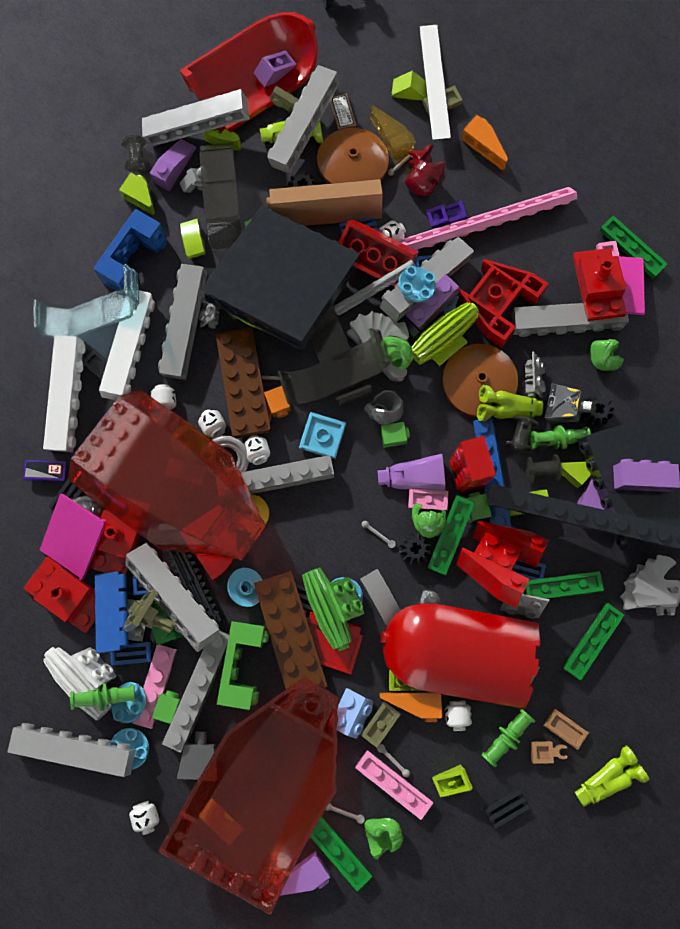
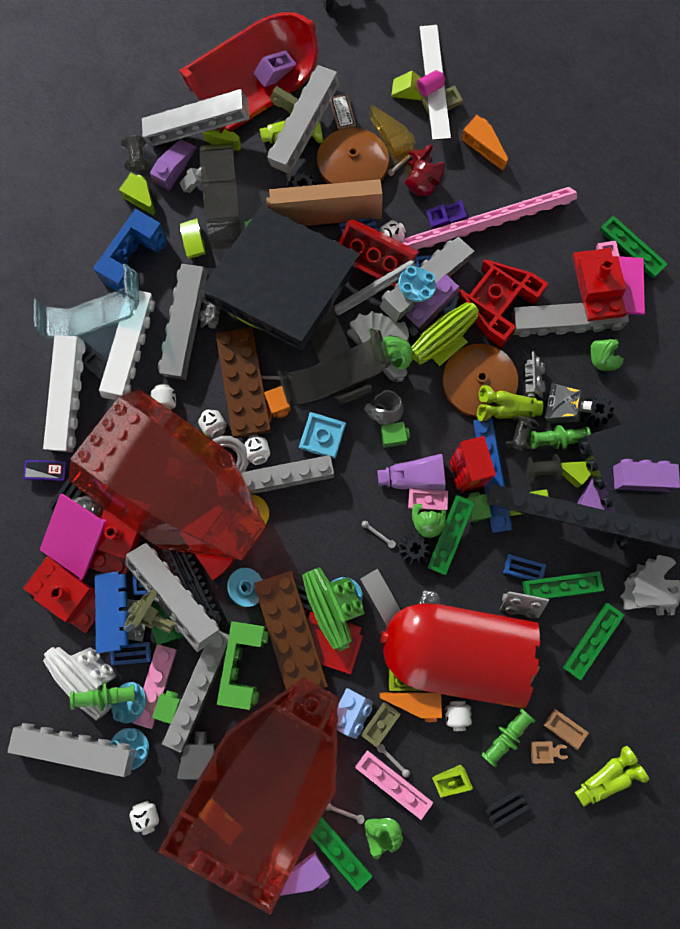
(430, 83): none -> dark pink brick
(496, 557): red wedge -> none

